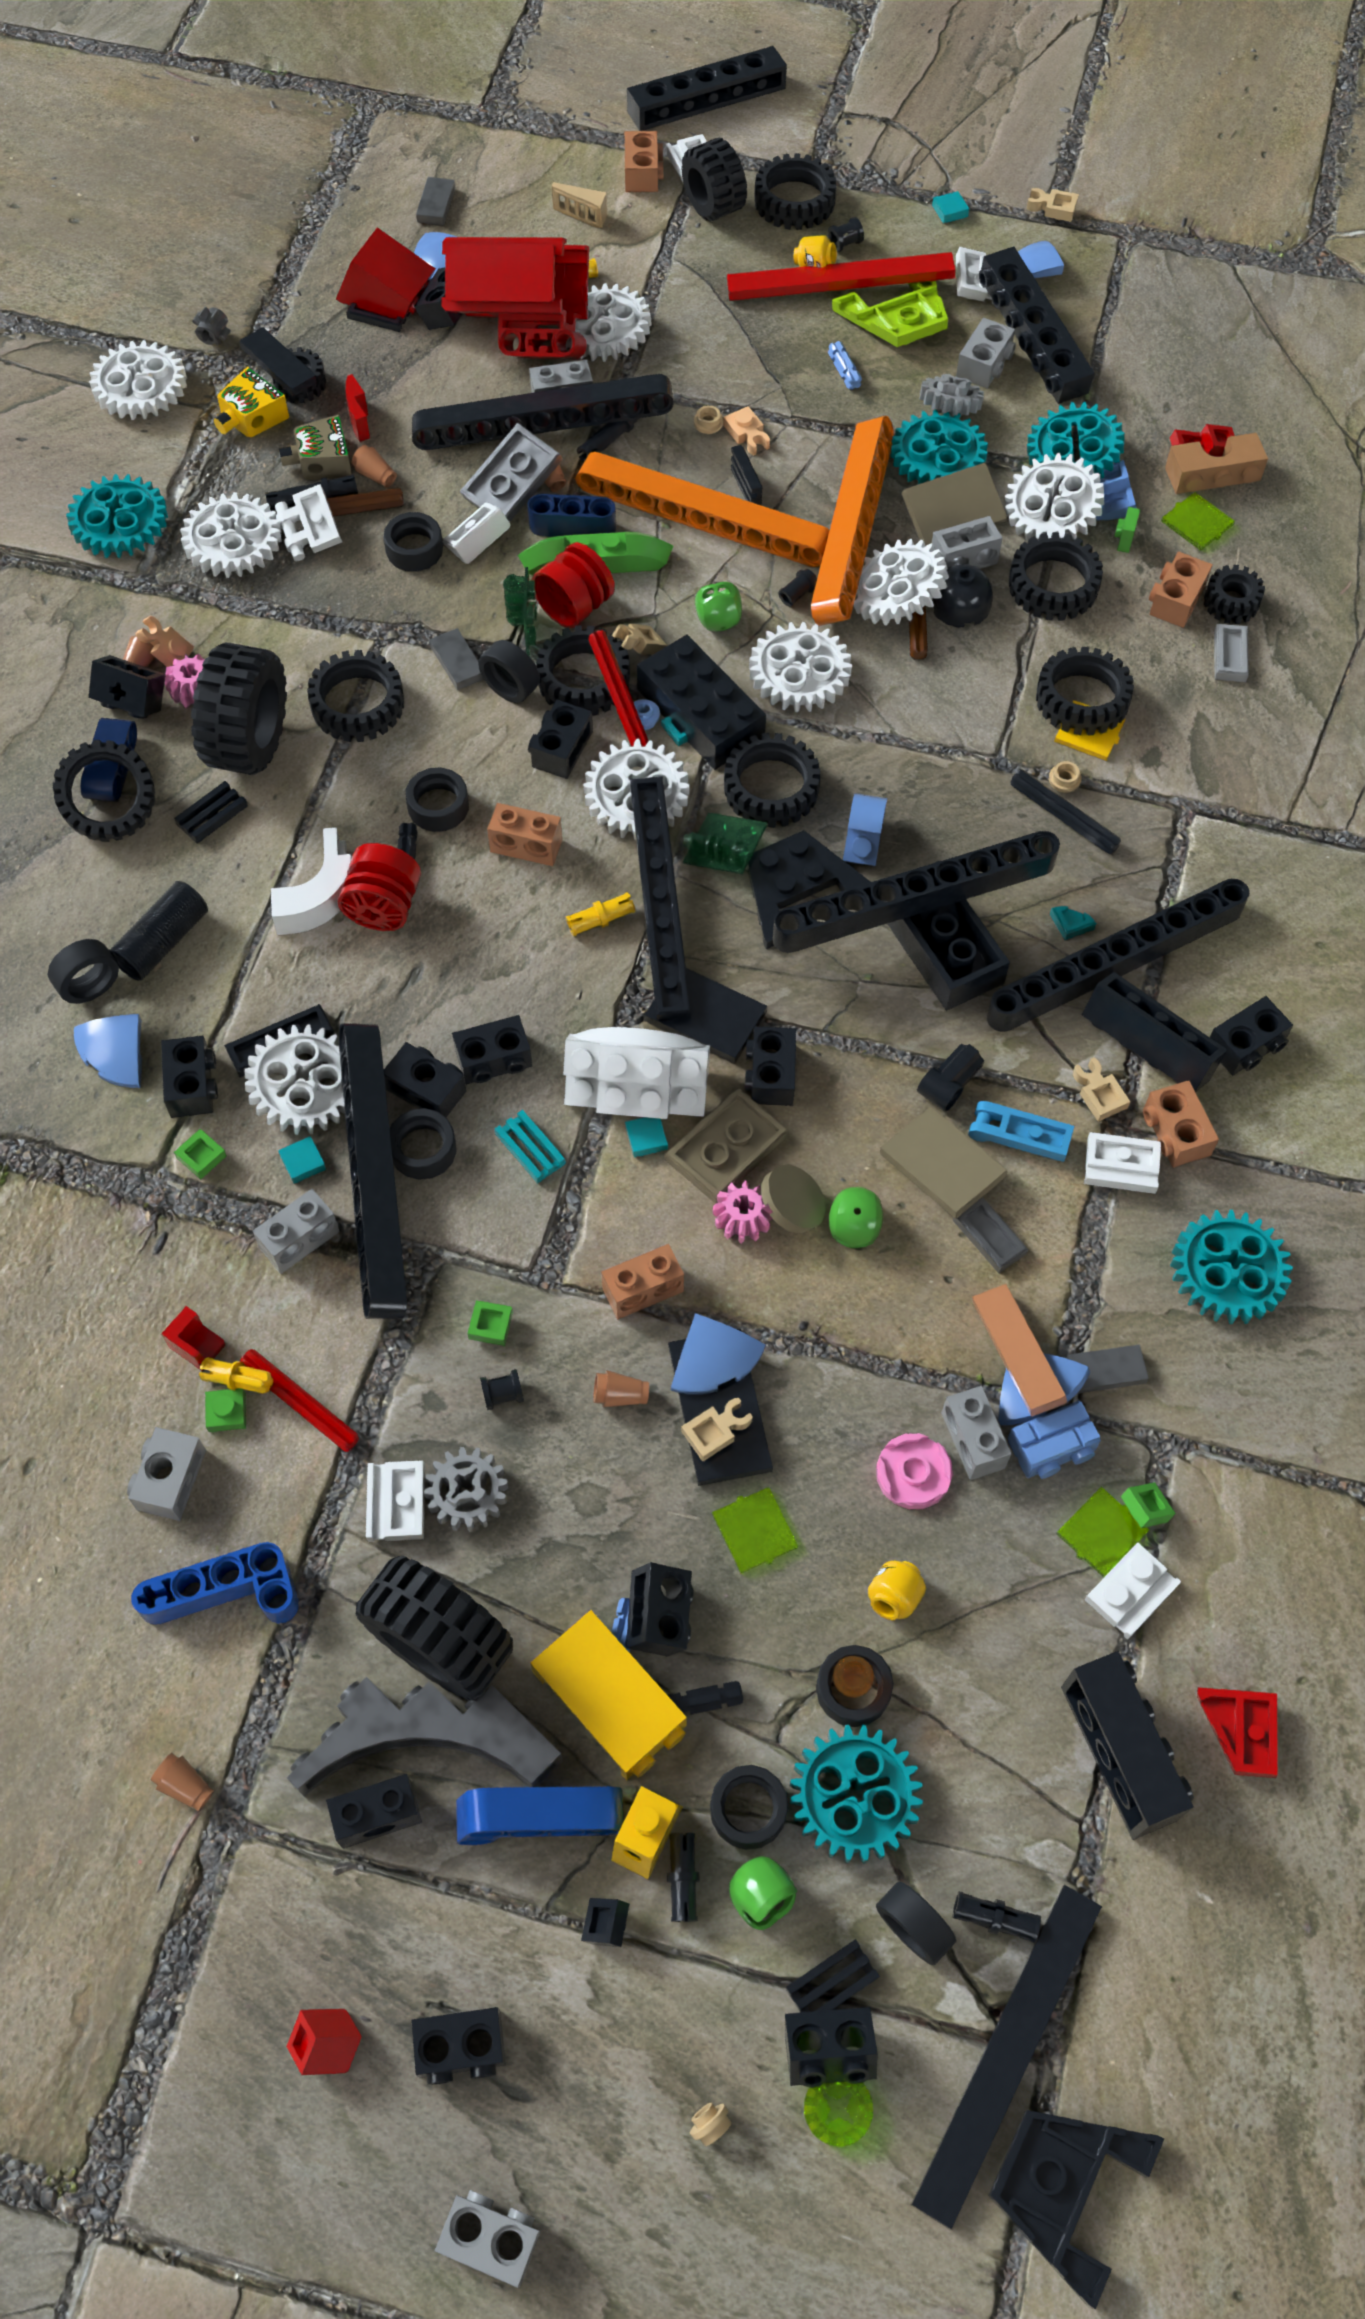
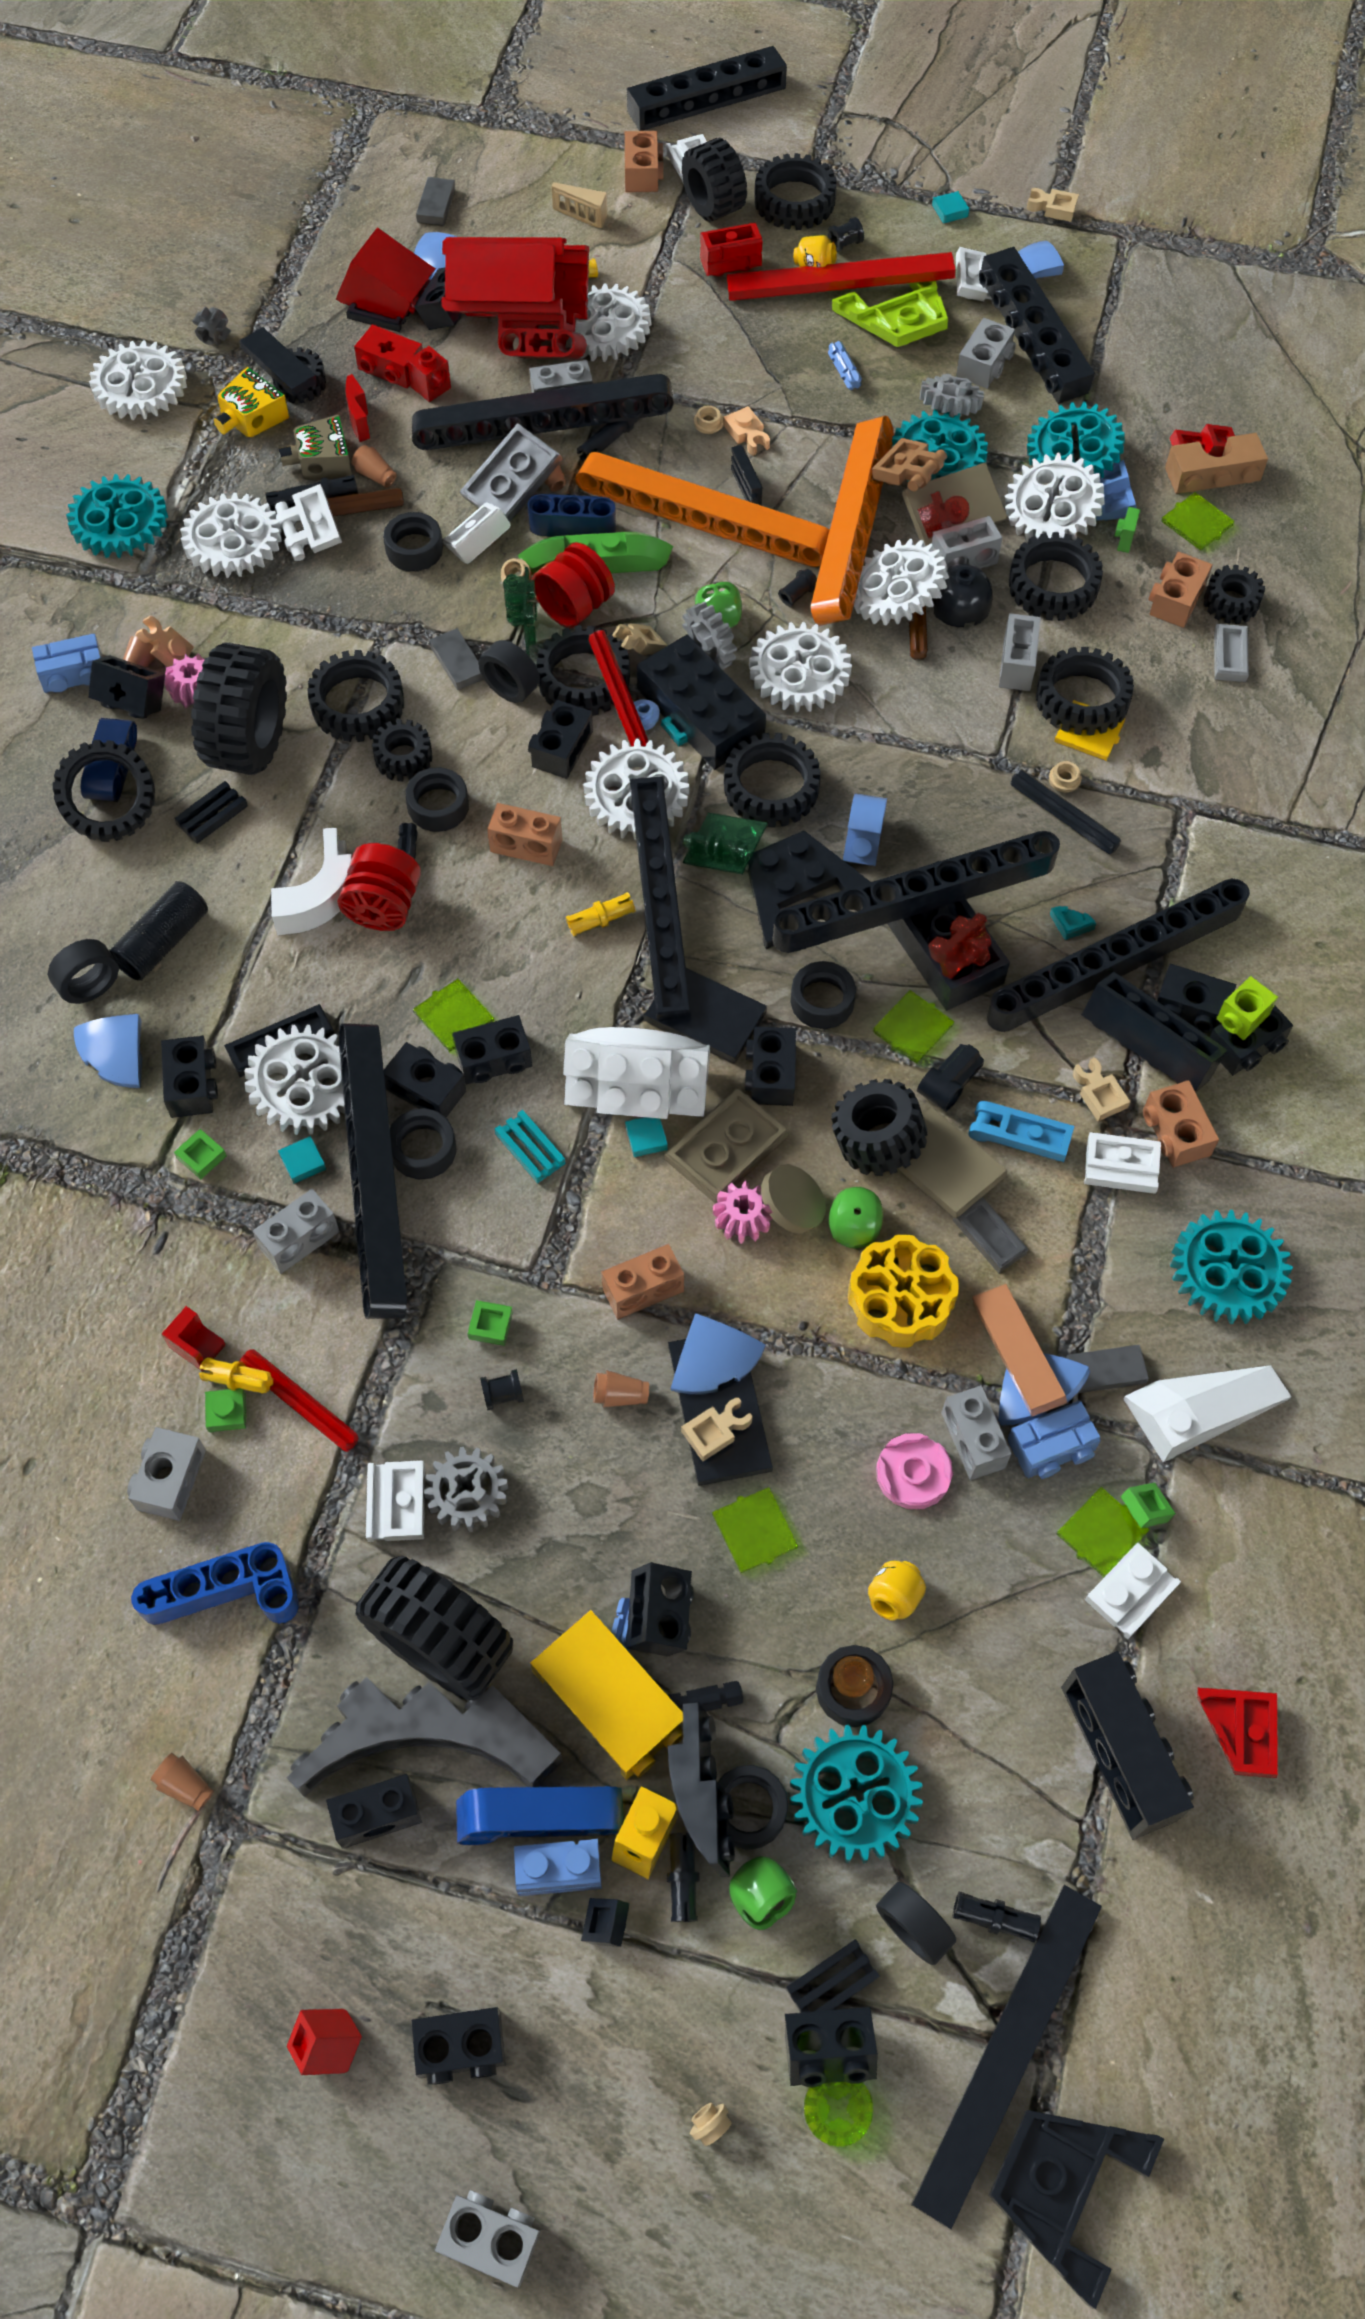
(66, 662): none -> medium blue brick
(386, 355): none -> red brick
(397, 736): none -> black tyre
(429, 373): none -> red brick
(451, 1011): none -> clear neon green piece
(513, 566): none -> tan plate
(557, 1867): none -> medium blue brick
(698, 1795): none -> black slope
(710, 633): none -> light grey gear
(731, 249): none -> red brick
(823, 972): none -> black tyre
(887, 1147): none -> black tyre
(903, 461): none -> medium nougat plate
(913, 1026): none -> clear neon green piece
(927, 1292): none -> yellow connector
(942, 515): none -> clear red hips
(966, 946): none -> clear red hips
(1019, 652): none -> light grey brick
(1185, 985): none -> black brick
(1199, 1407): none -> white wedge
(1249, 996): none -> lime brick

